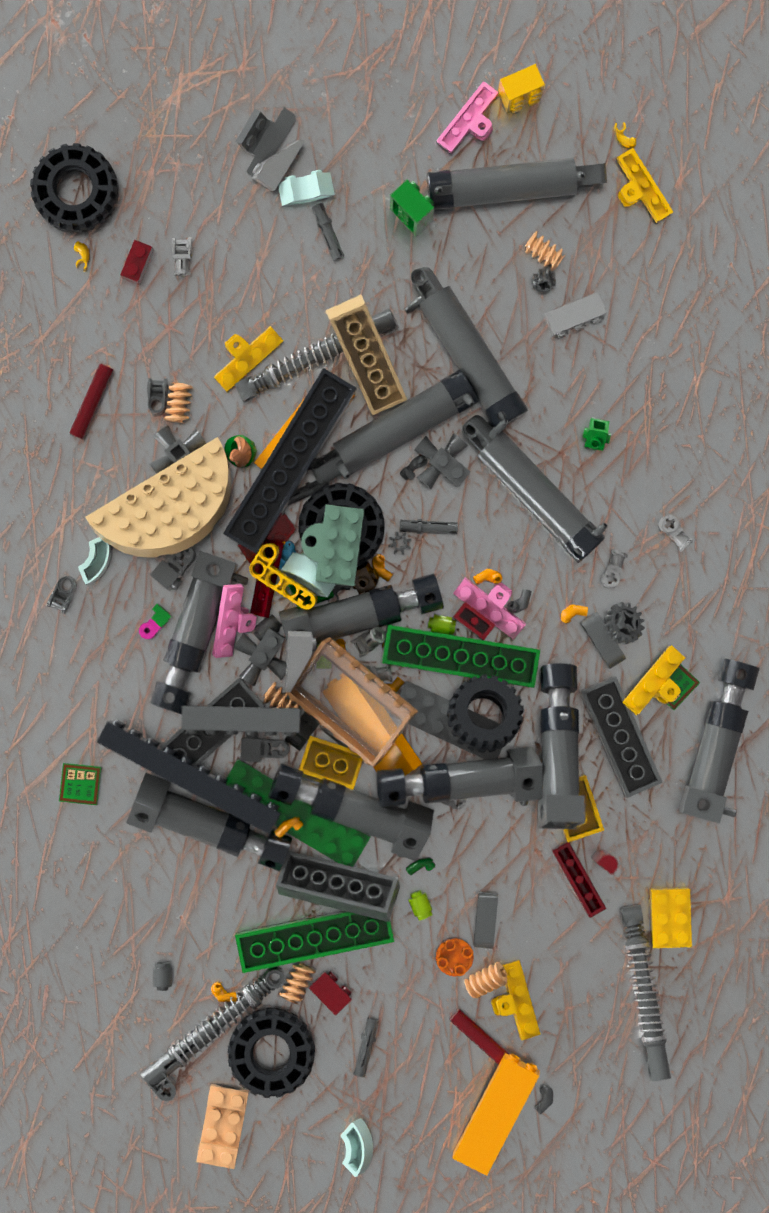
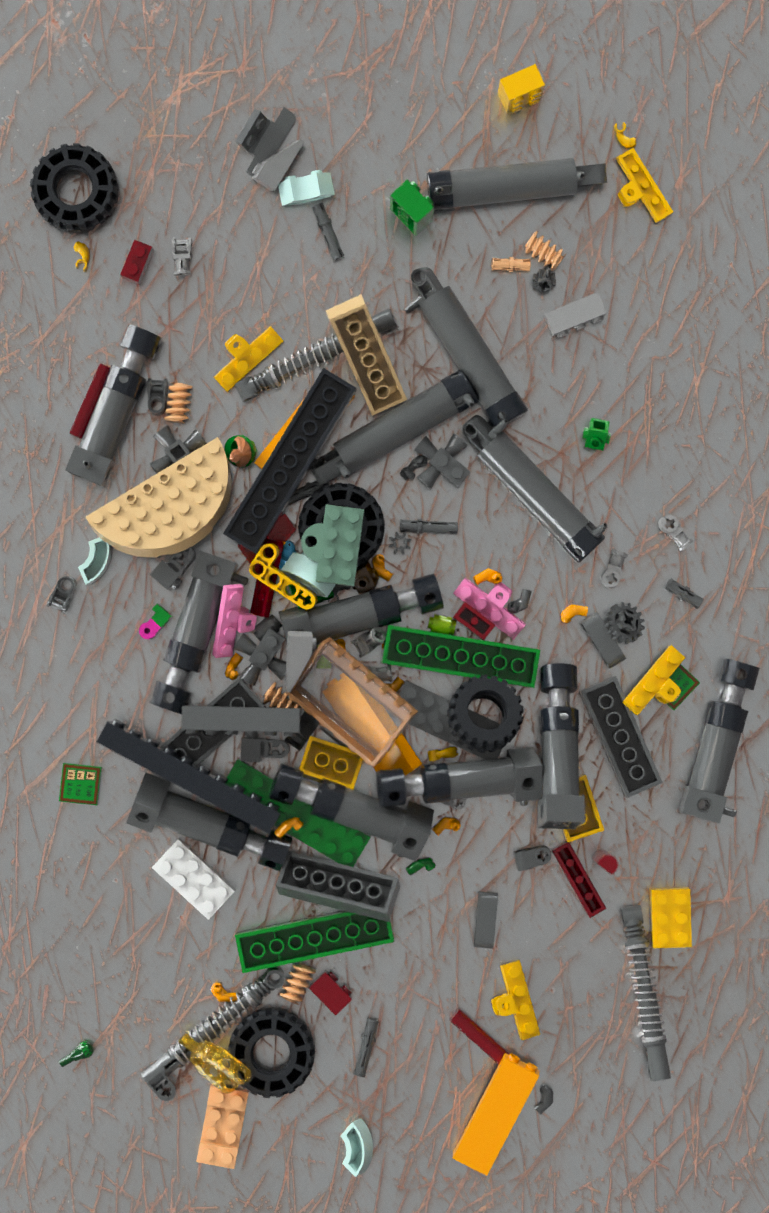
(82, 1051): none -> dark green piece
(113, 409): none -> dark grey piece
(162, 976): dark grey brick -> none
(194, 878): none -> white brick
(209, 1055): none -> clear yellow piece
(232, 665): none -> light orange arm
(420, 905): lime brick -> none
(445, 753): none -> yellow arm
(446, 823): none -> light orange arm
(454, 957): orange dish -> none
(470, 119): bright pink plate -> none
(486, 980): light nougat piece -> none
(510, 264): none -> light nougat pin
(528, 858): none -> dark grey piece
(684, 593): none -> dark grey pin

